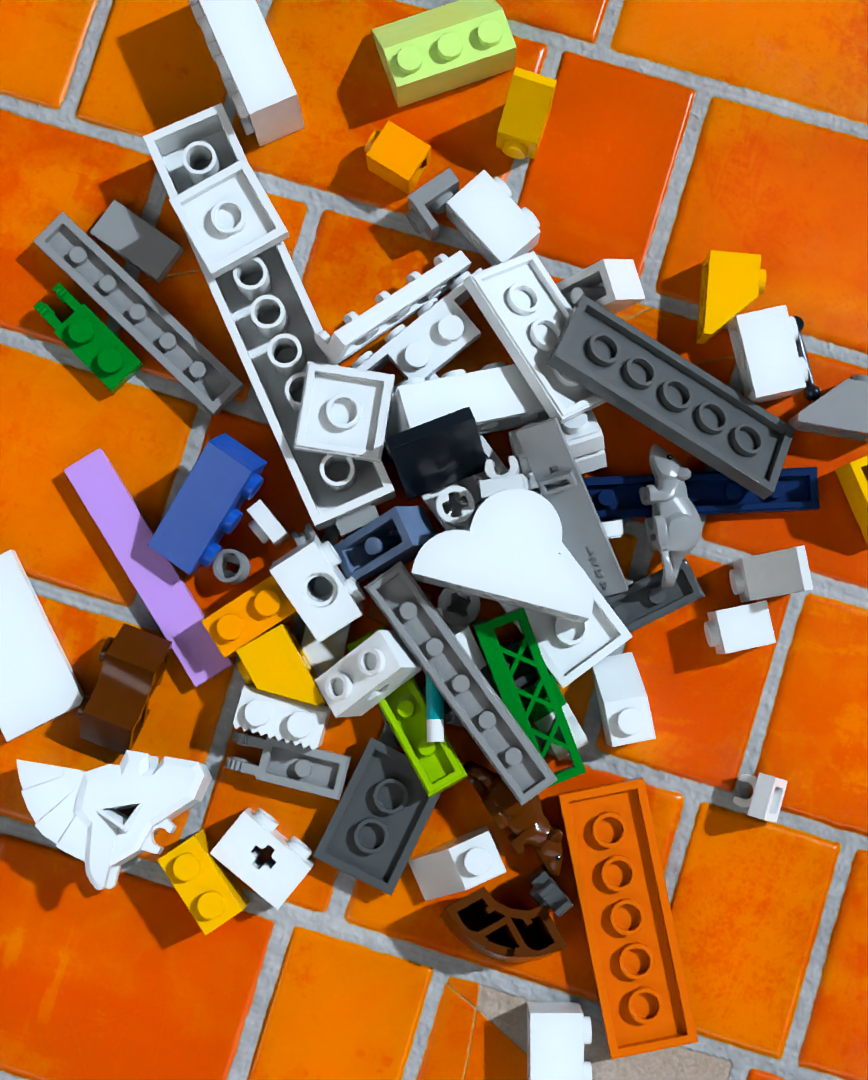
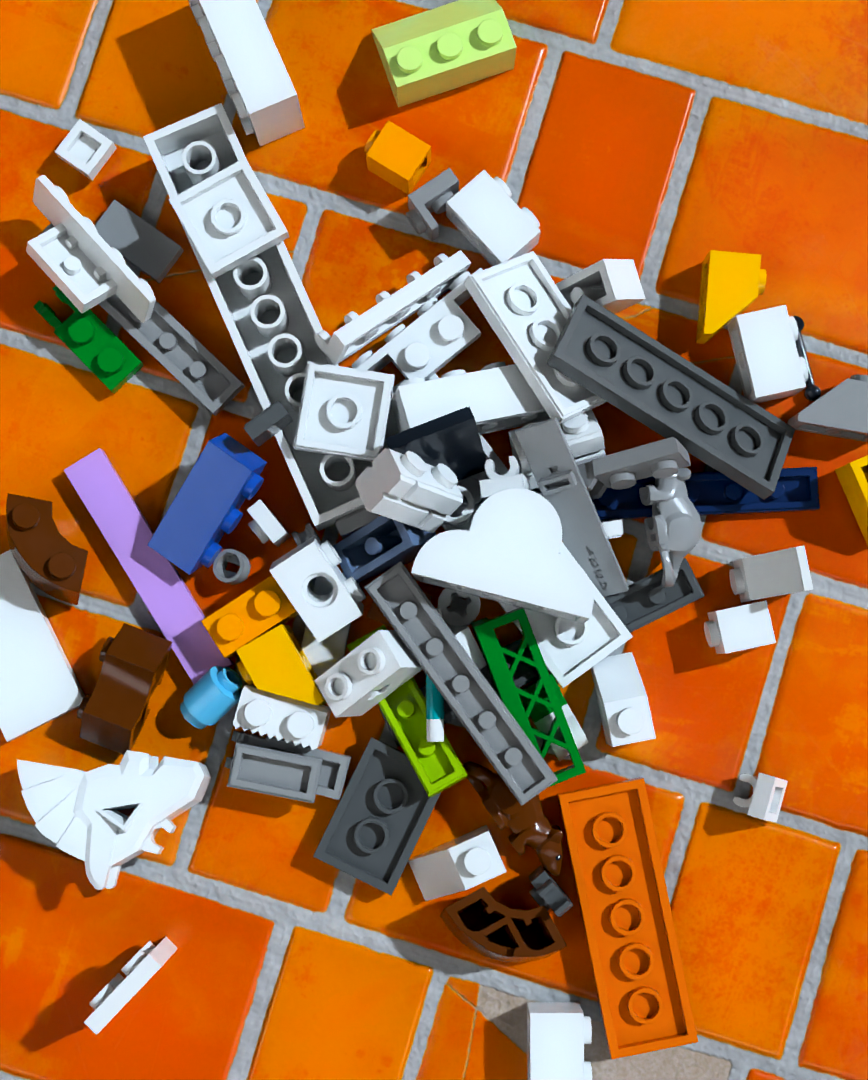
(42, 551): none -> reddish brown brick
(81, 259): none -> white bracket
(85, 149): none -> white plate
(121, 990): none -> white plate
(203, 882): yellow brick -> none
(211, 697): none -> medium azure brick
(240, 855): white brick -> none
(268, 423): none -> dark grey tile
(275, 772): none -> light grey tile
(409, 490): none -> white brick
(525, 114): yellow slope -> none
(625, 467): none -> light grey hinge

